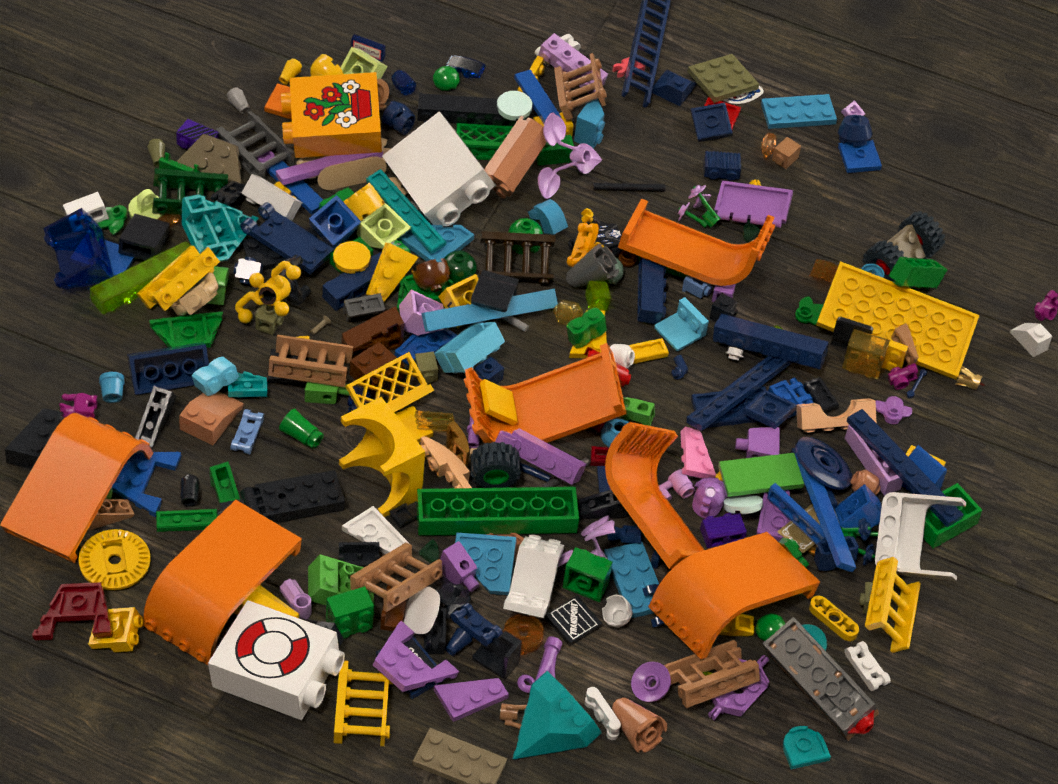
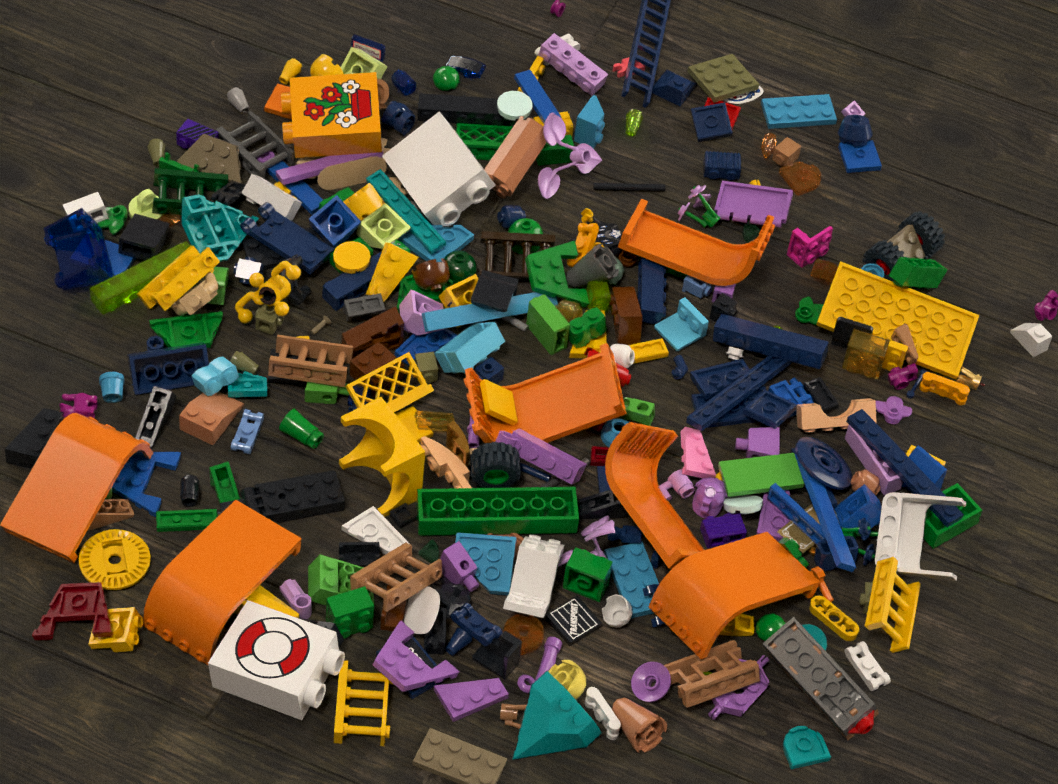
(155, 340): none -> dark blue bush
(244, 363): none -> olive cone
(509, 215): none -> dark blue head
(547, 324): none -> bright green brick
(548, 274): none -> green wing
(550, 216): dark azure brick -> none
(557, 8): none -> magenta bush
(564, 87): medium nougat fence -> none
(570, 676): none -> light yellow cylinder
(626, 315): none -> reddish brown wedge
(633, 121): none -> clear neon green cone
(718, 377): none -> dark blue wing
(801, 177): none -> clear orange tile
(805, 249): none -> dark pink bracket
(820, 575): none -> orange bar
(944, 387): none -> light orange plate

